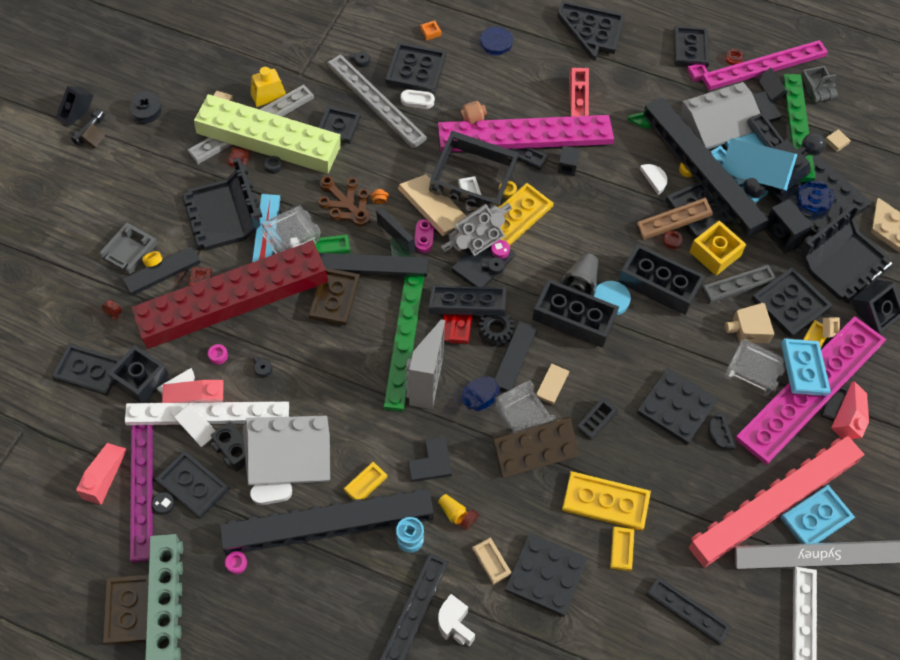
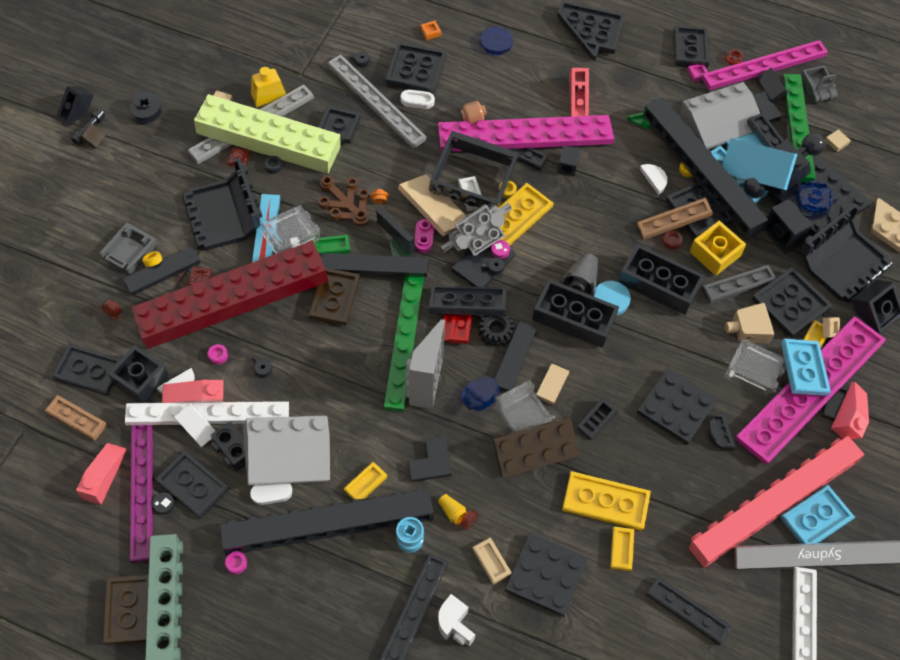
(76, 417): none -> medium nougat tile

